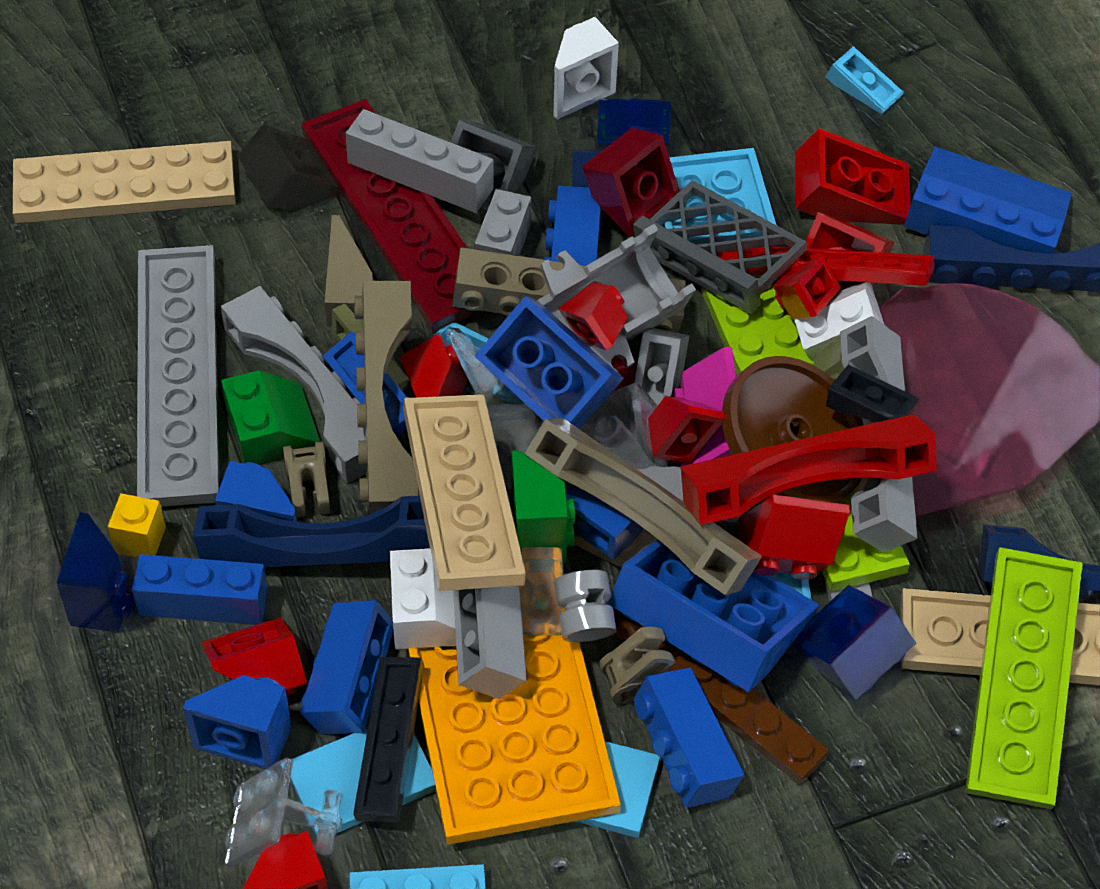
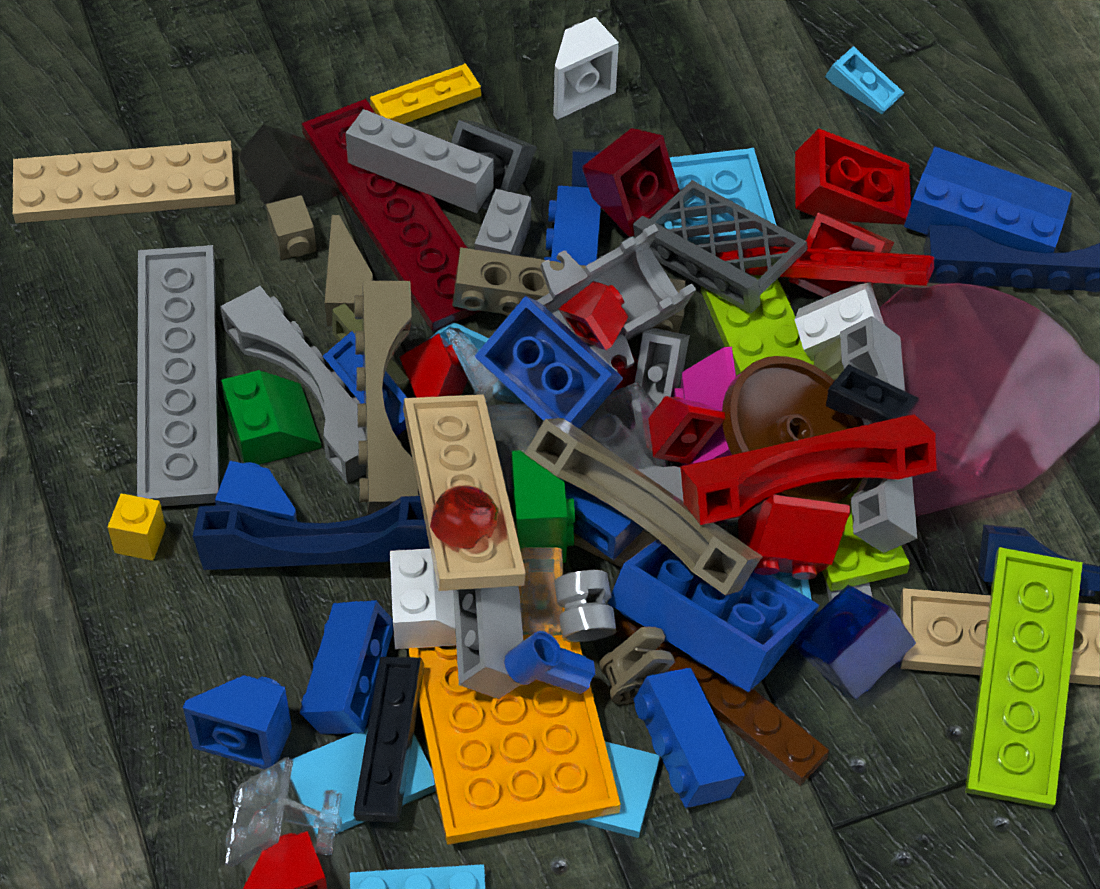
(93, 580): clear blue slope -> none
(200, 589): blue brick -> none
(258, 652): red slope -> none
(291, 227): none -> dark tan brick
(304, 466): dark tan piece -> none
(427, 95): none -> yellow plate
(464, 516): none -> clear red hair
(544, 660): none -> blue piece
(619, 115): clear blue slope -> none
(806, 289): red slope -> none

